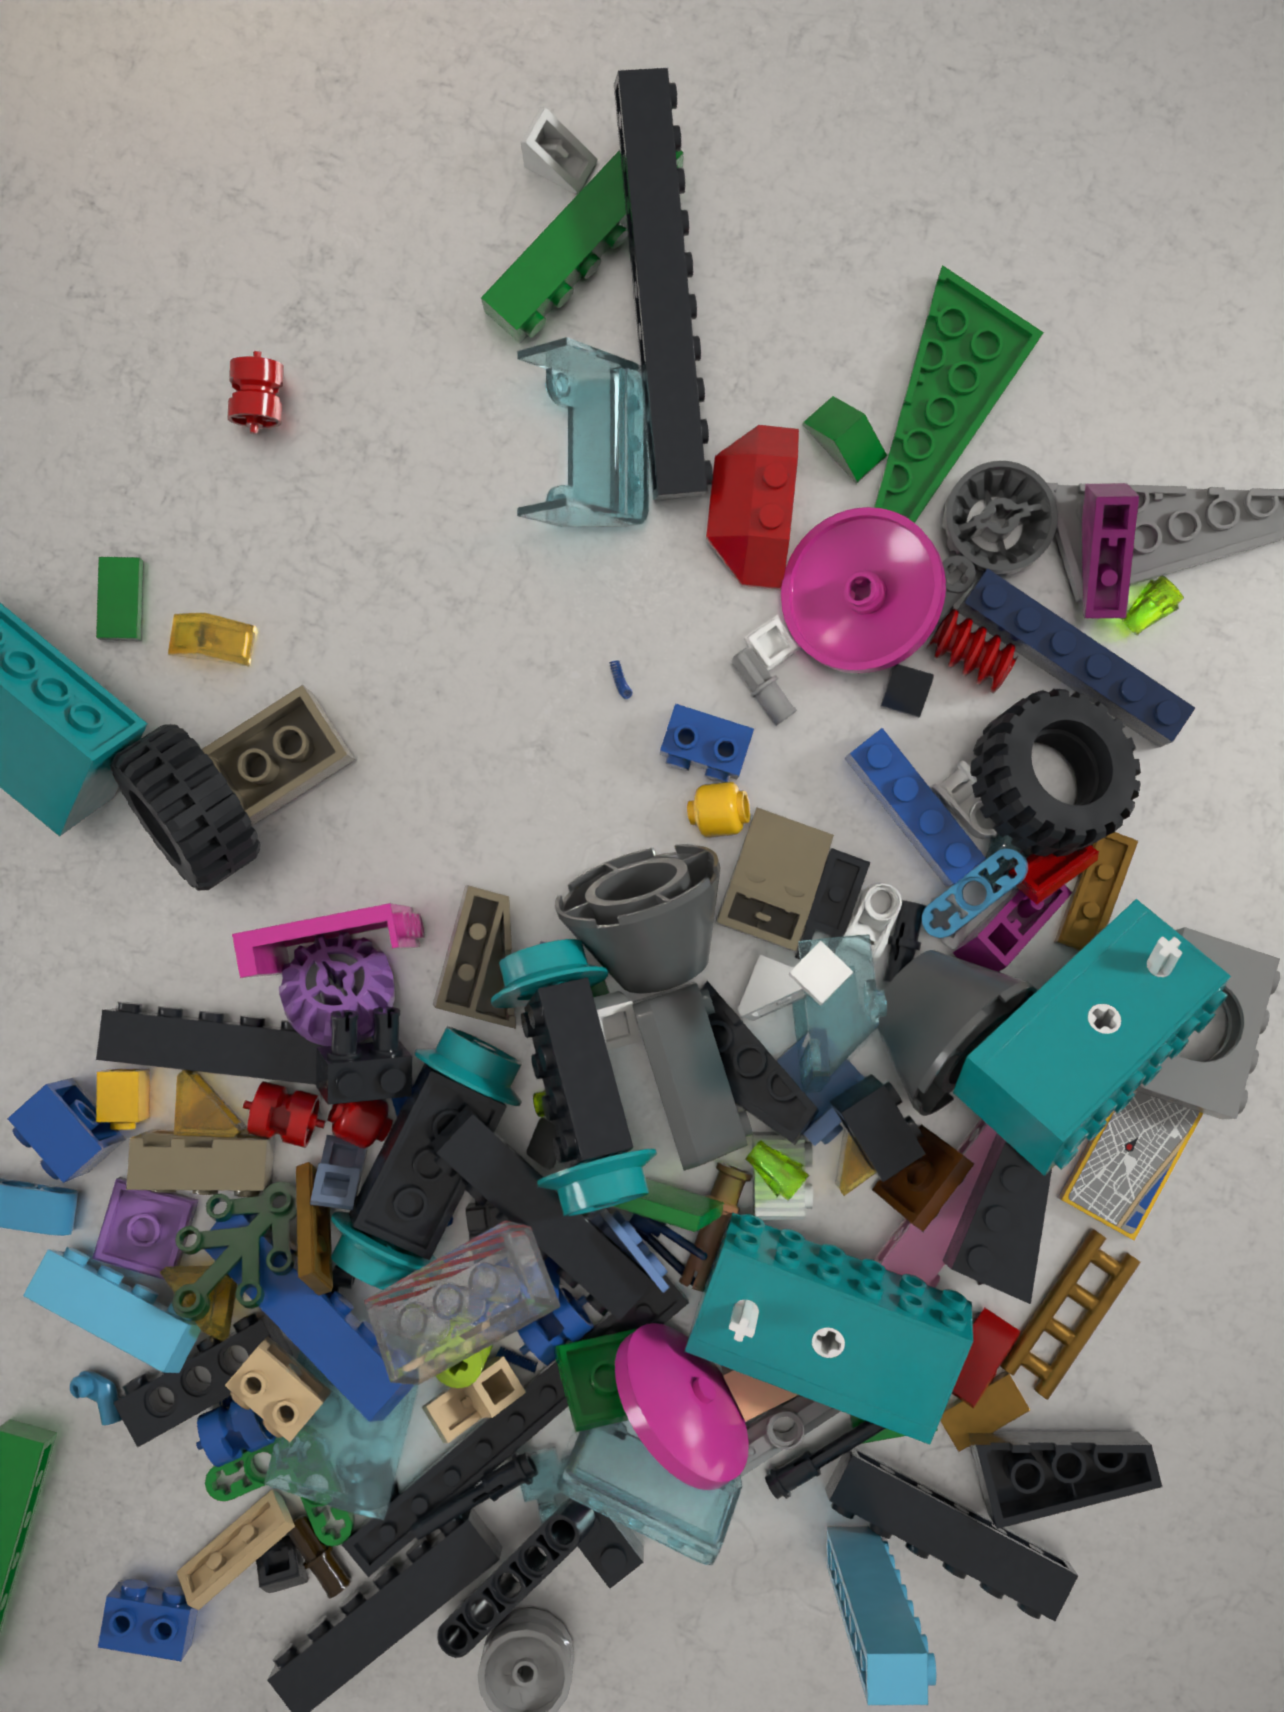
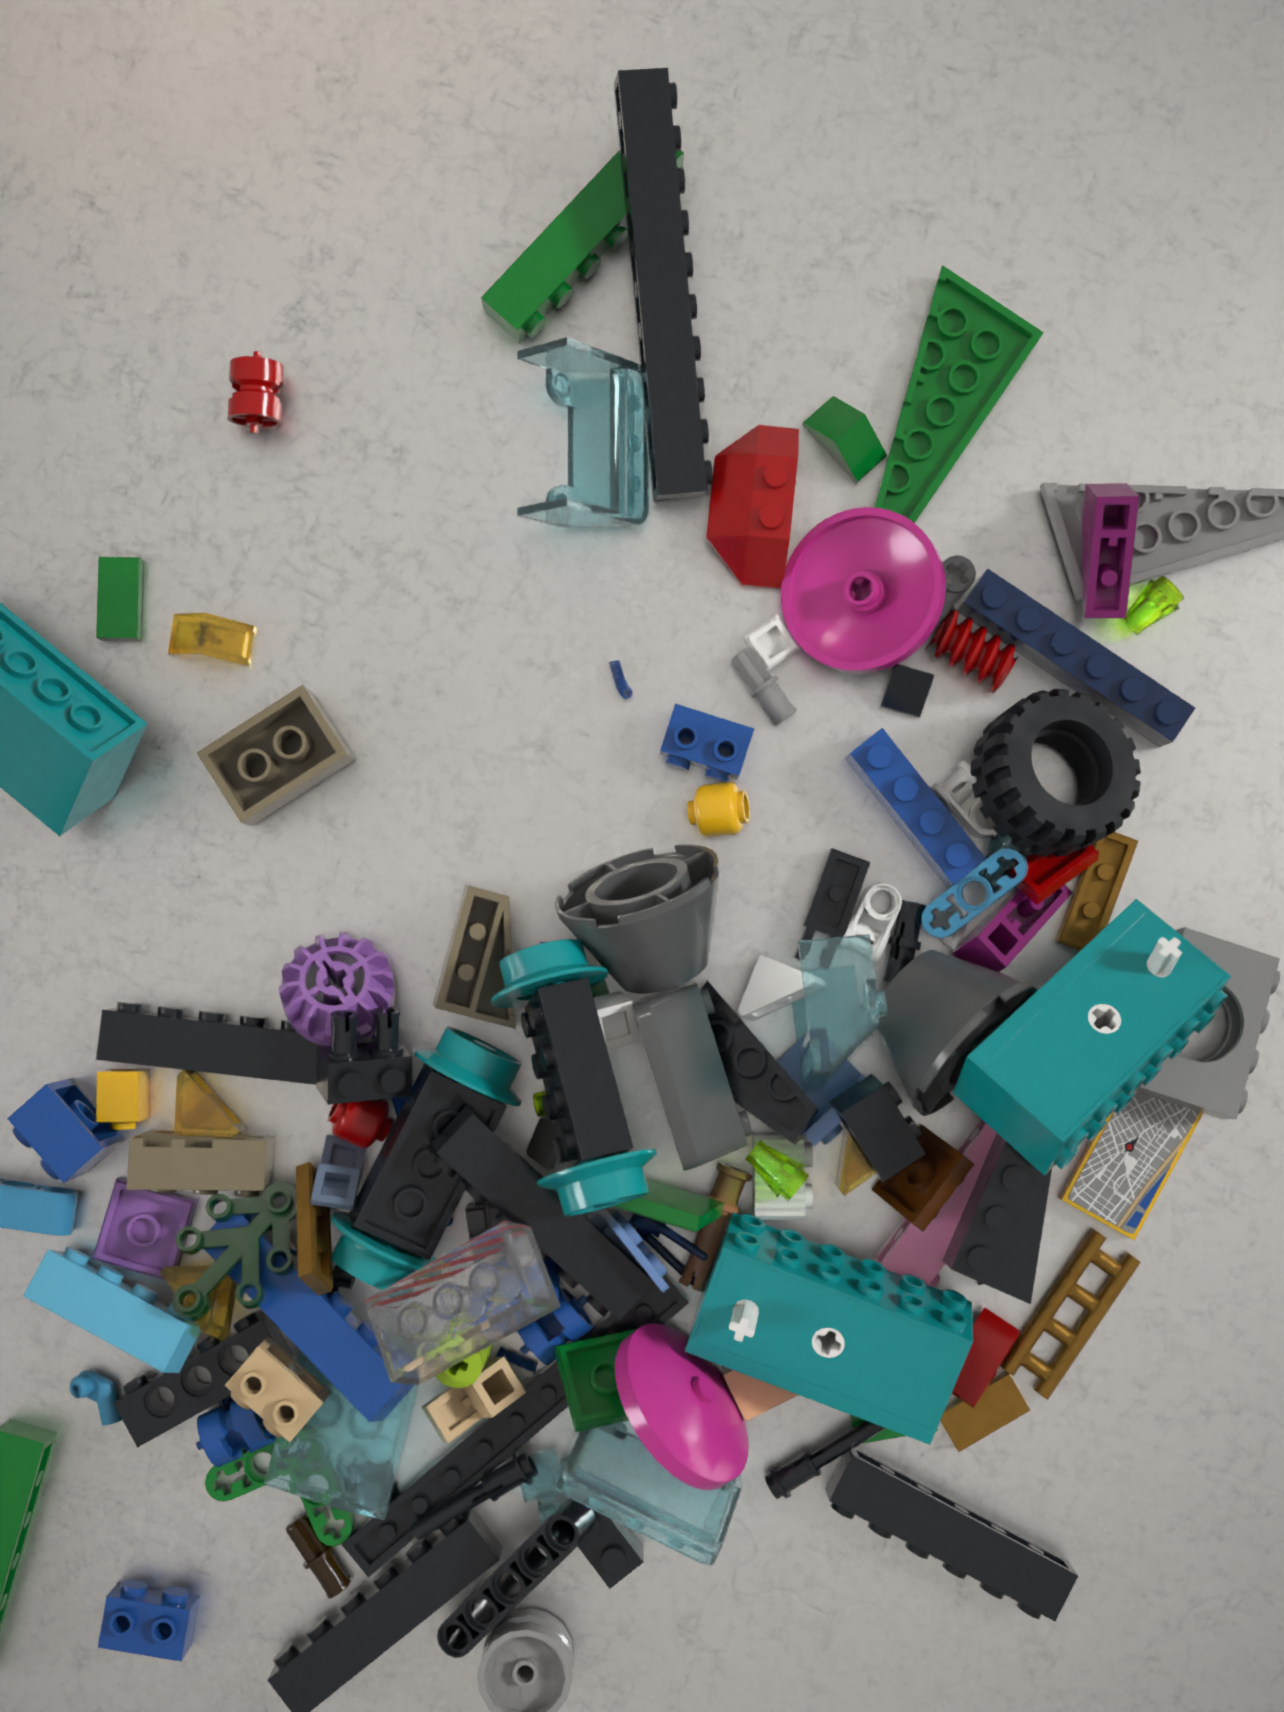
(186, 806): black tyre -> none
(235, 1549): tan plate -> none
(265, 949): dark pink panel -> none
(281, 1567): black slope -> none
(284, 1114): red wheel -> none
(556, 152): white slope -> none
(766, 1442): light grey piece -> none
(775, 879): dark tan slope -> none
(820, 973): white tile -> none
(879, 1619): medium azure brick -> none
(1022, 500): dark grey gear -> none
(1059, 1471): black wedge -> none

